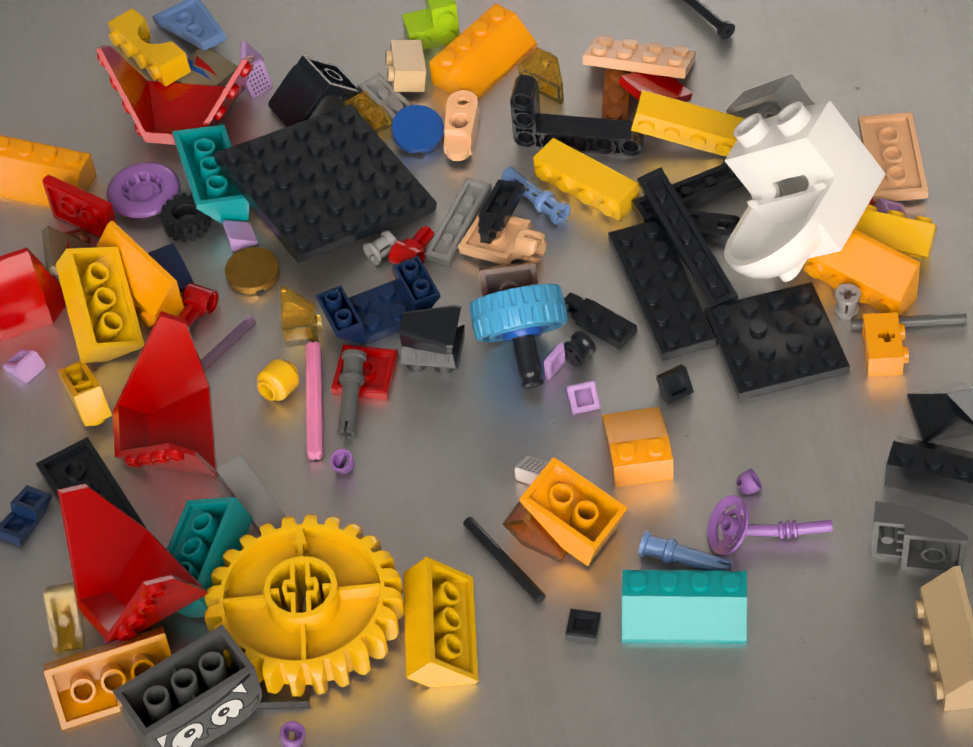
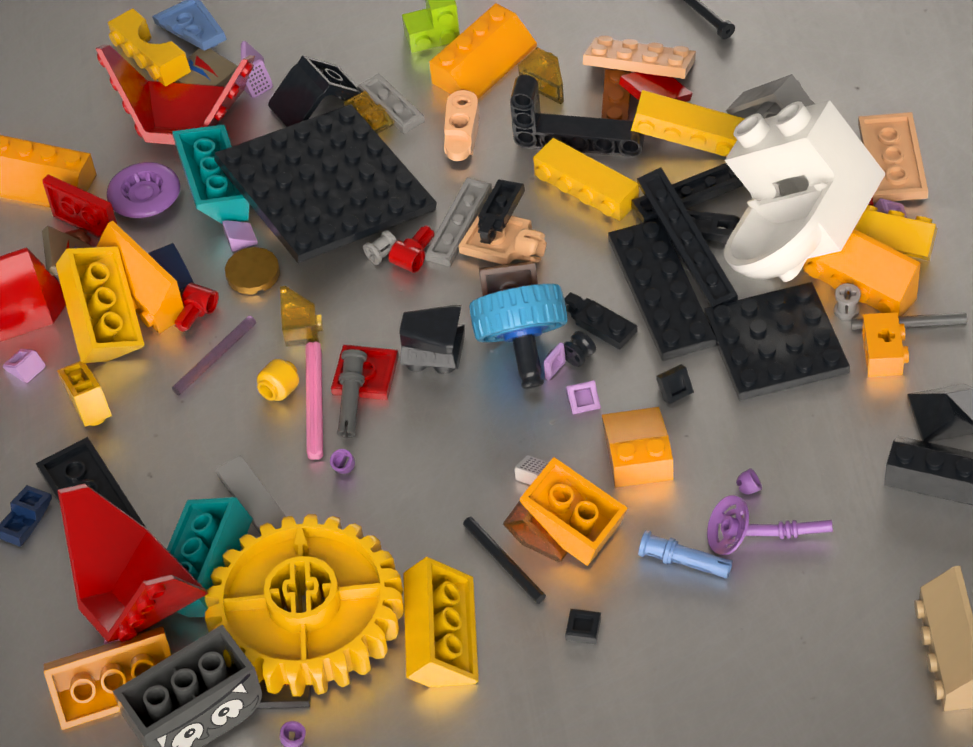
(64, 617): clear yellow slope -> none
(166, 405): red piece -> none
(187, 228): black tyre -> none
(379, 310): dark blue slope -> none
(406, 65): tan brick -> none
(417, 129): blue tile -> none
(541, 196): medium blue pin -> none
(684, 606): slope -> none
(917, 539): dark grey slope -> none

